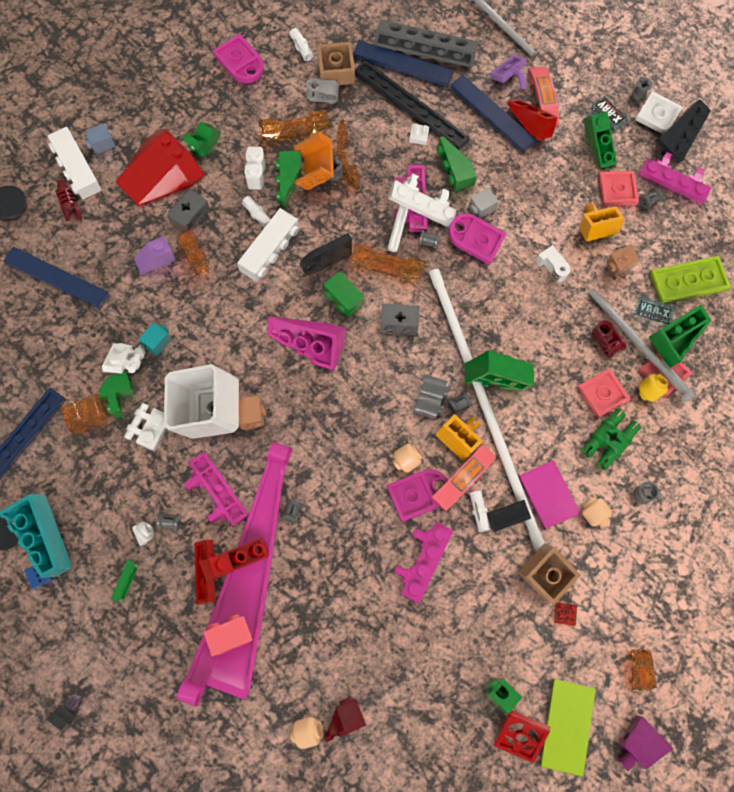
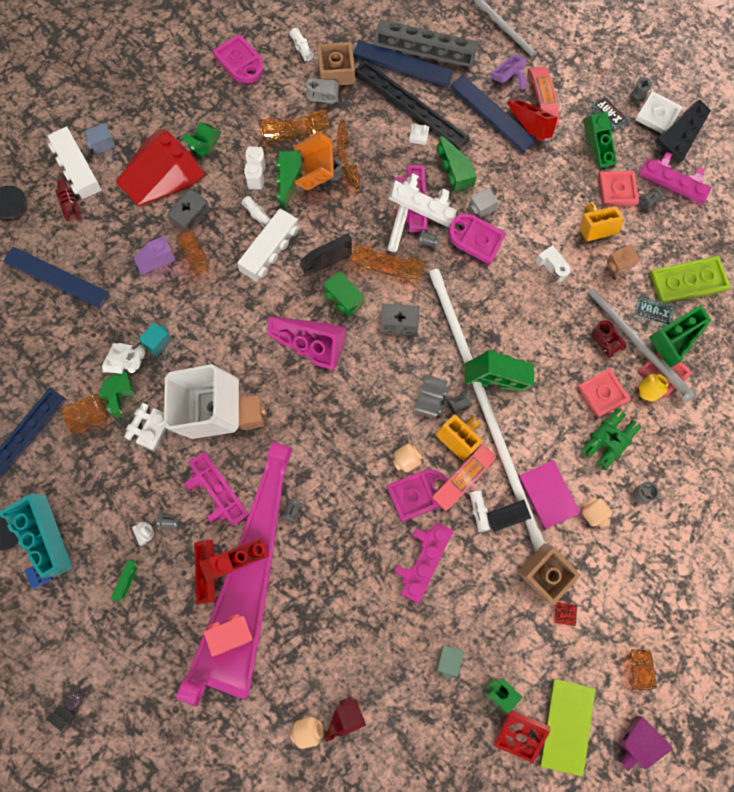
(449, 662): none -> sand green brick

